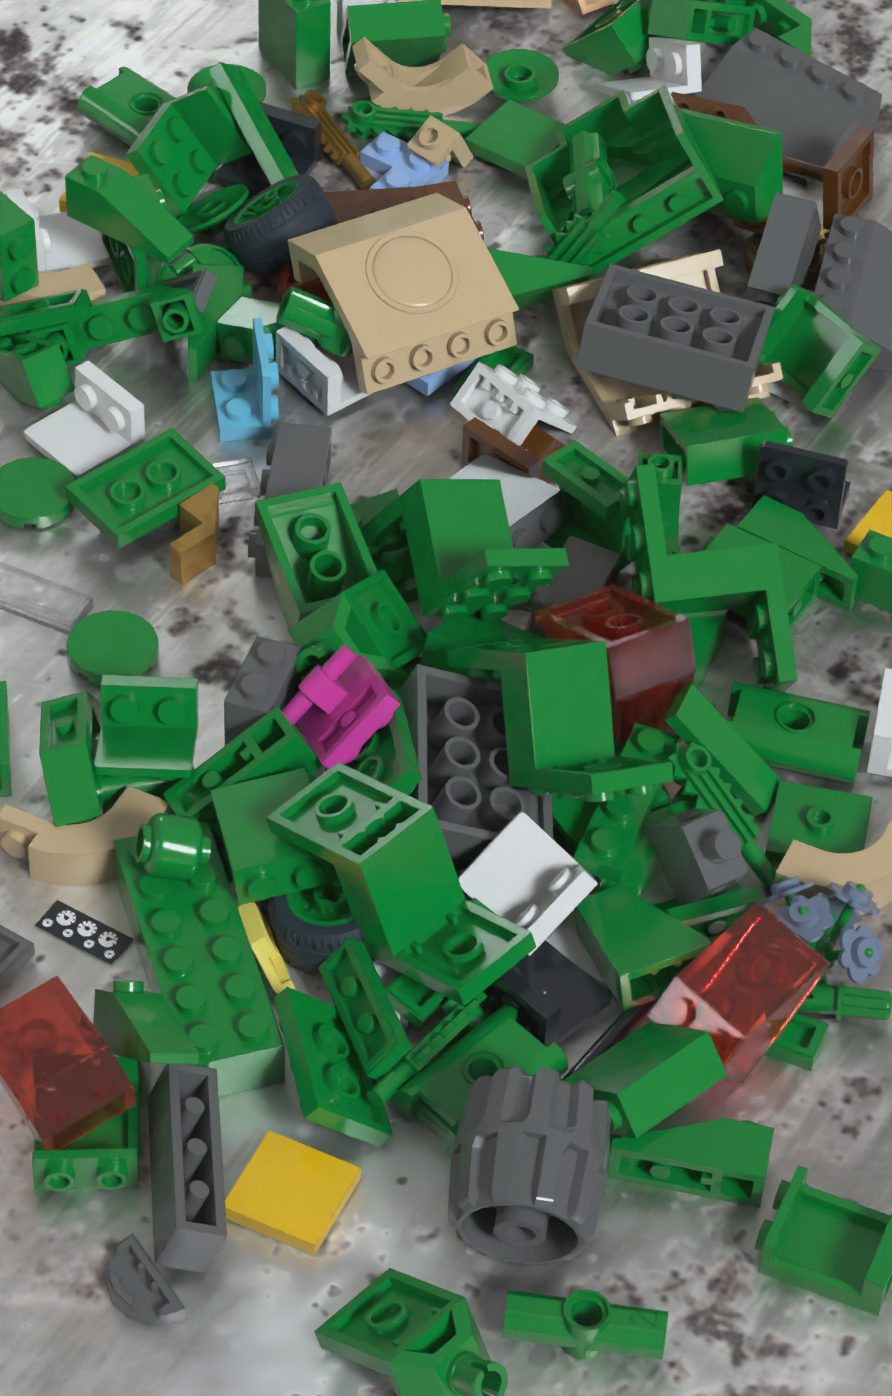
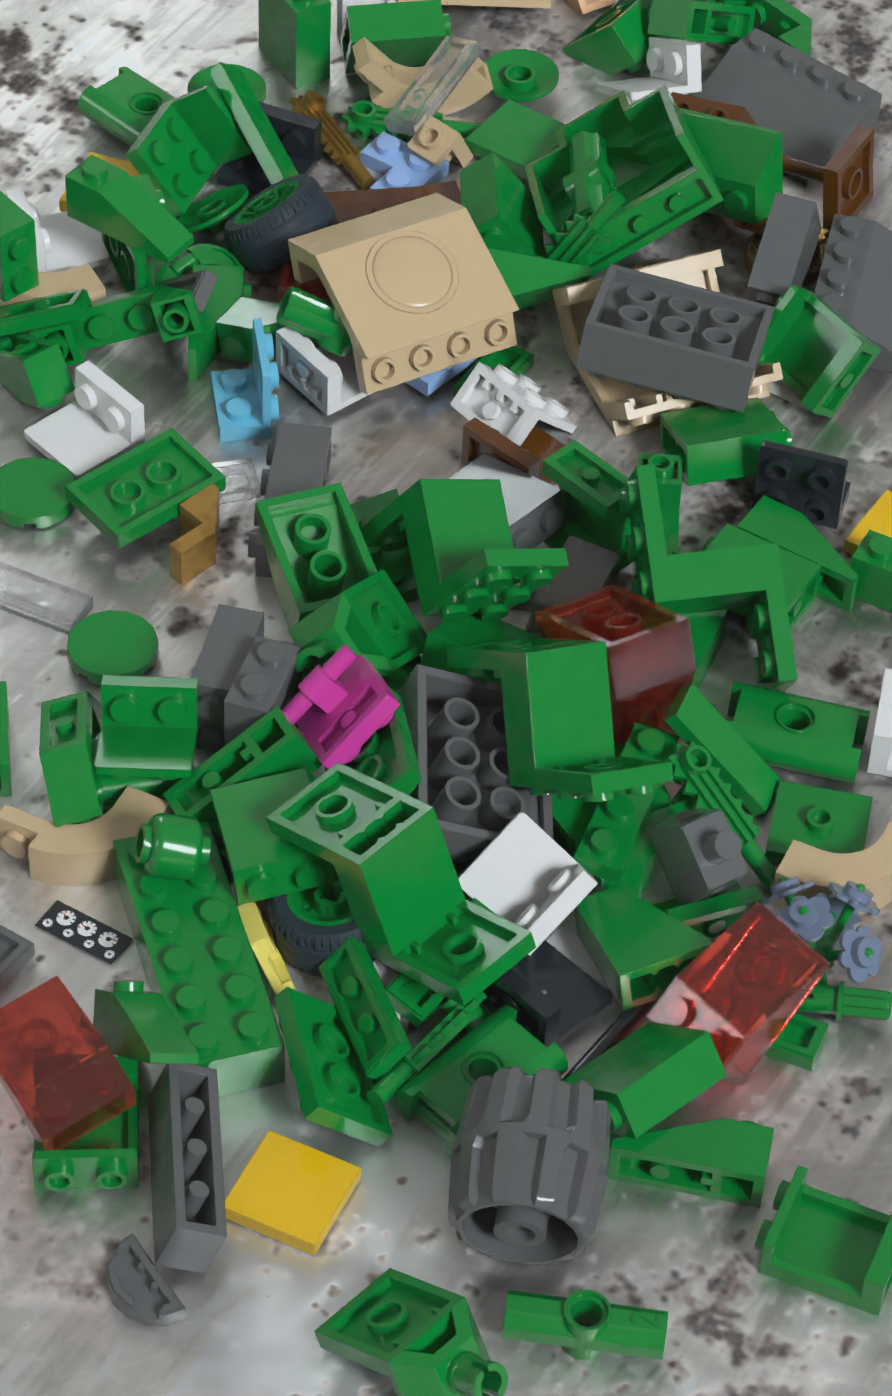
(218, 665): none -> dark grey brick
(432, 85): none -> clear tile
(501, 207): none -> green brick

